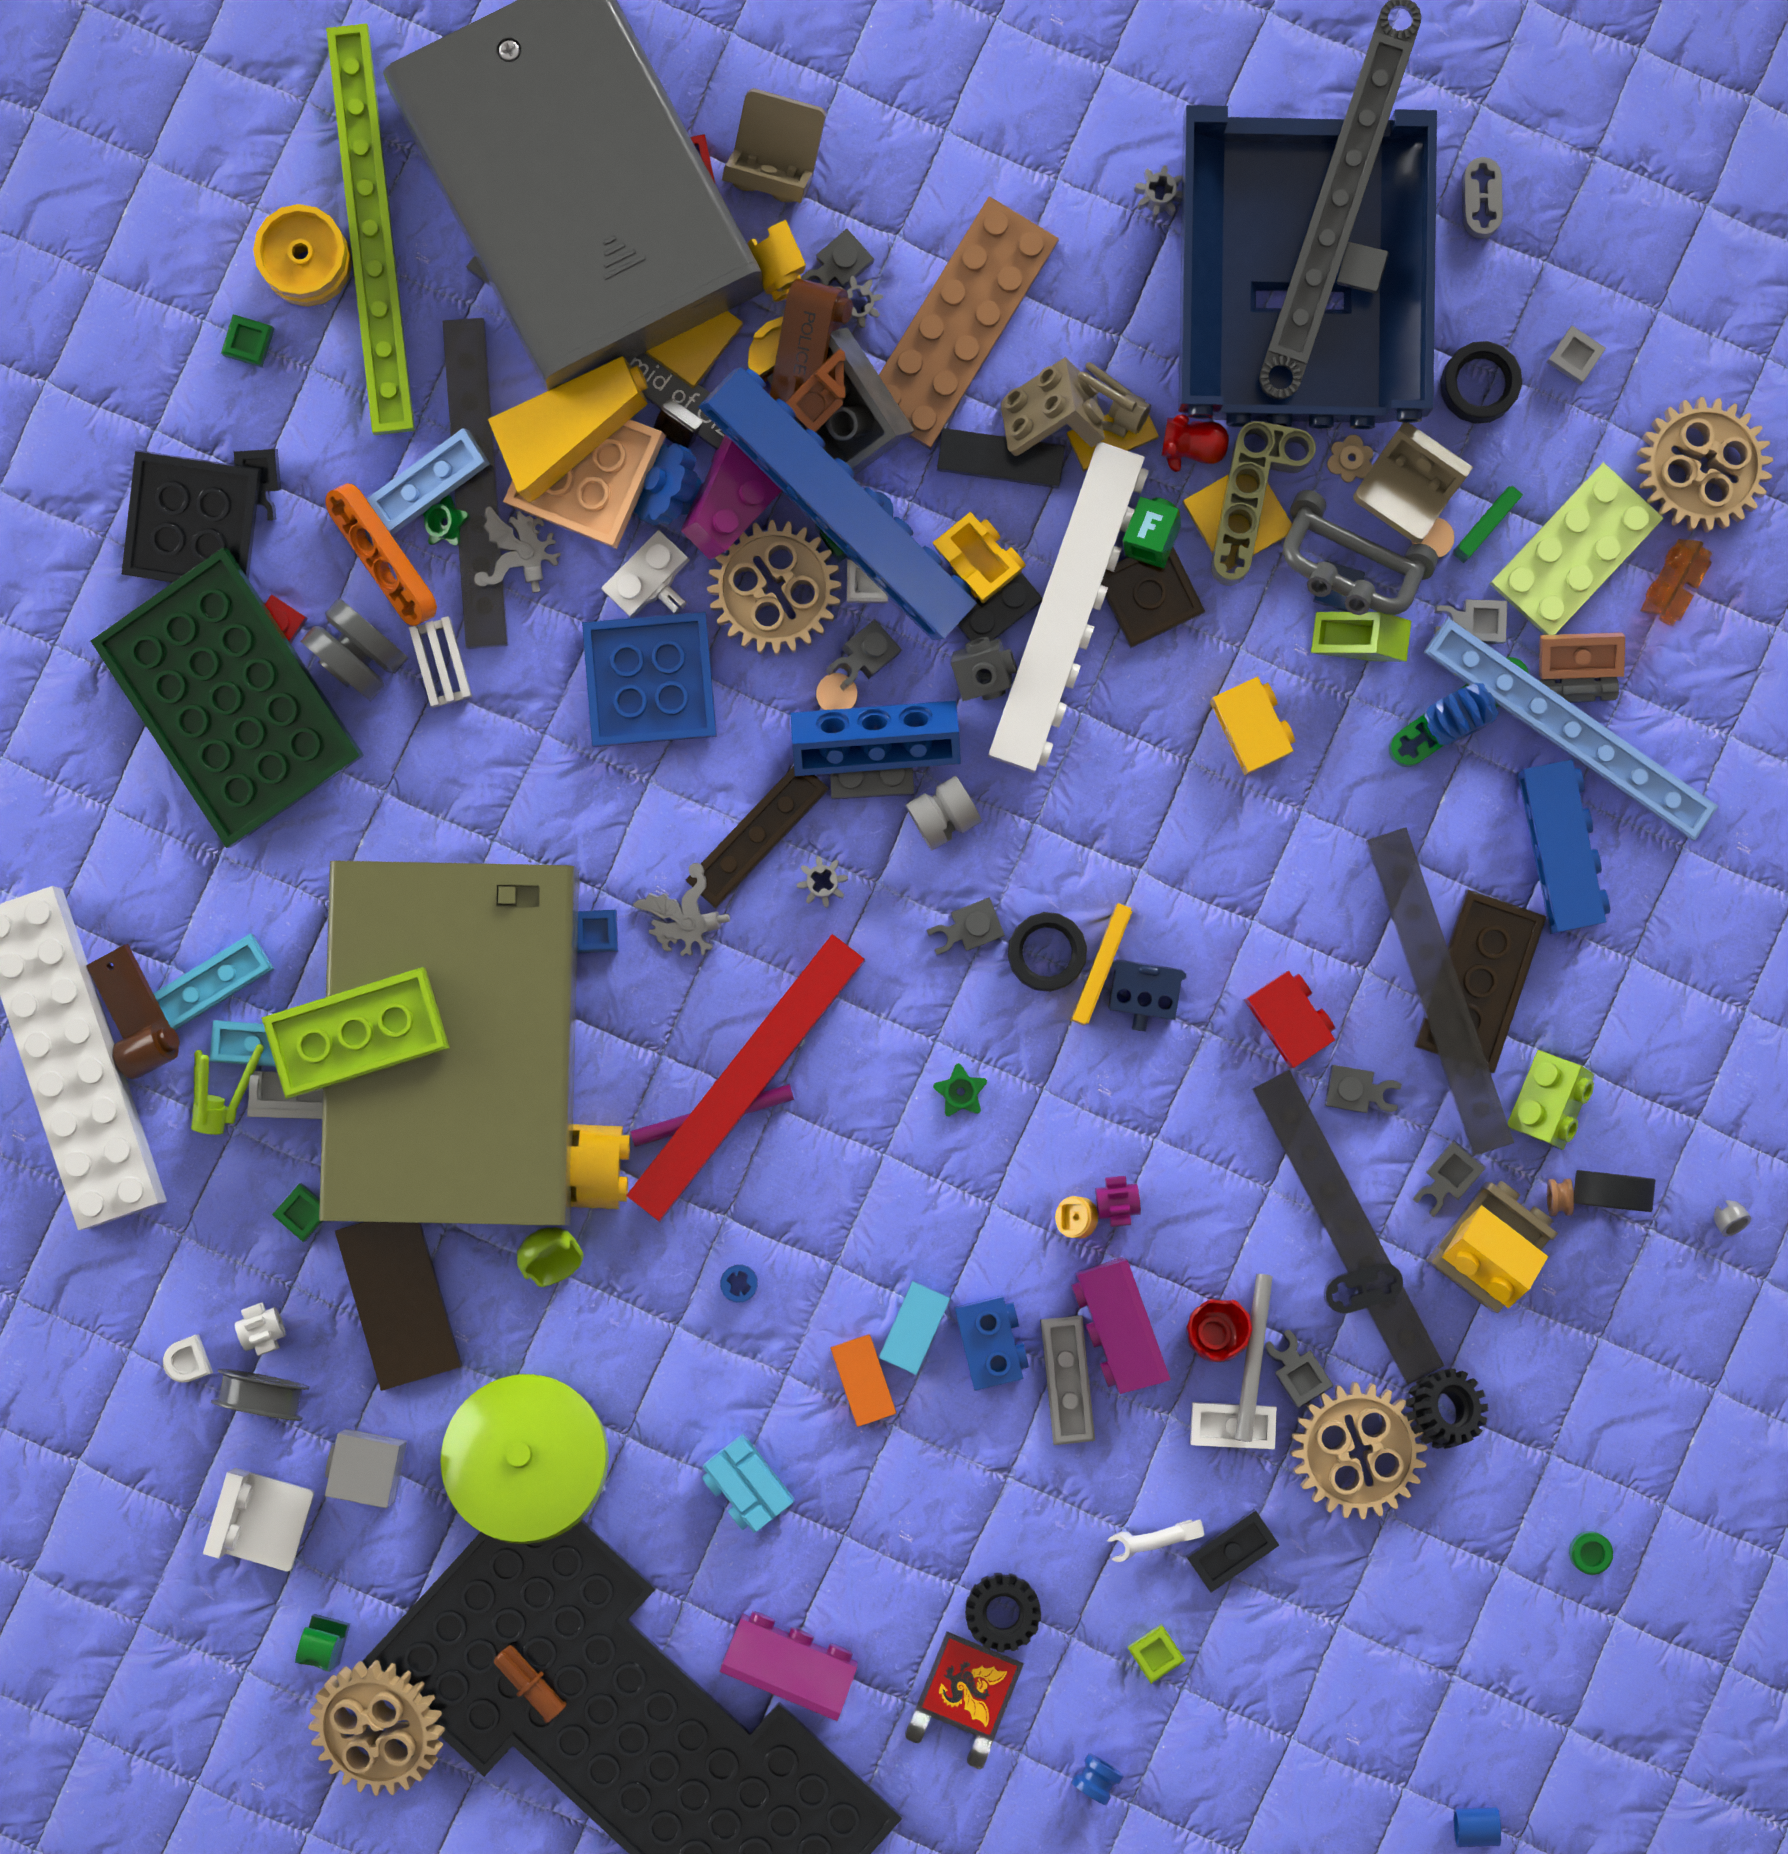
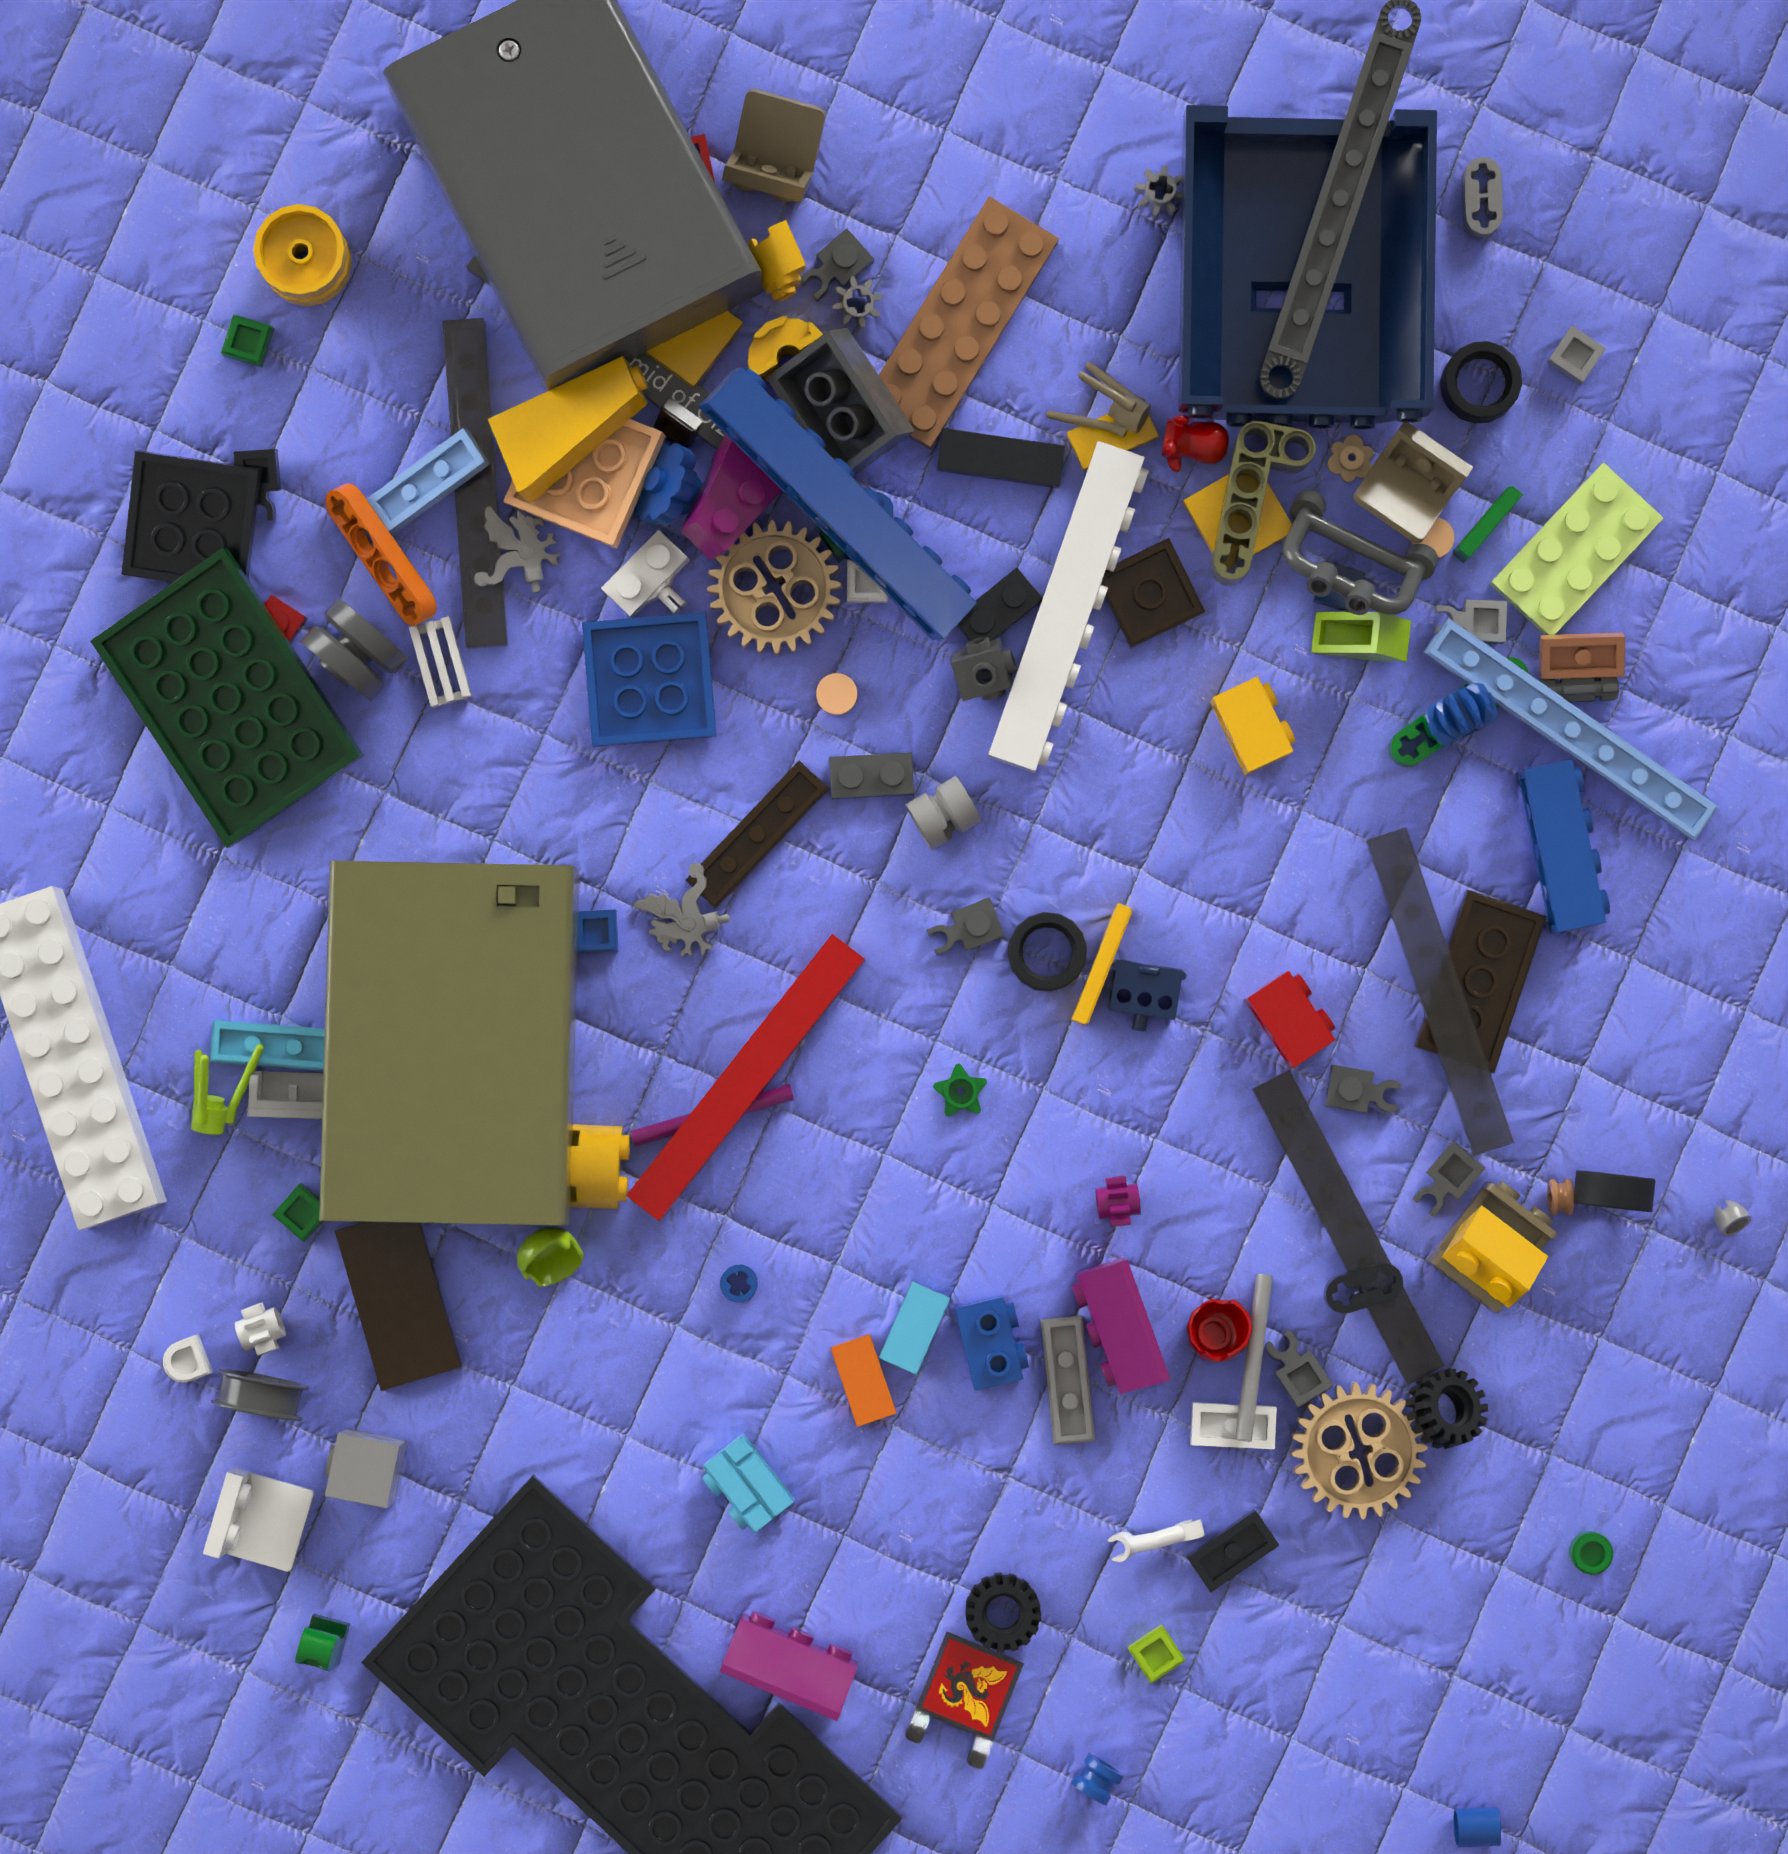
(141, 1022): reddish brown door -> none
(213, 981): medium azure tile -> none
(355, 1033): lime tile -> none
(365, 1695): tan gear -> none
(370, 229): lime plate -> none
(434, 522): green plate -> none
(524, 1459): lime dish -> none
(529, 1683): dark orange axle -> none
(805, 334): reddish brown door -> none
(820, 394): dark orange slope -> none
(821, 869): light grey gear -> none
(867, 652): dark grey plate -> none
(875, 738): blue brick -> none
(977, 557): yellow cylinder -> none
(1048, 404): dark tan bracket -> none
(1076, 1217): yellow tile -> none
(1152, 531): green brick -> none
(1362, 267): dark grey tile -> none
(1551, 1100): lime bracket -> none
(1684, 564): clear orange hinge -> none
(1719, 431): tan gear -> none

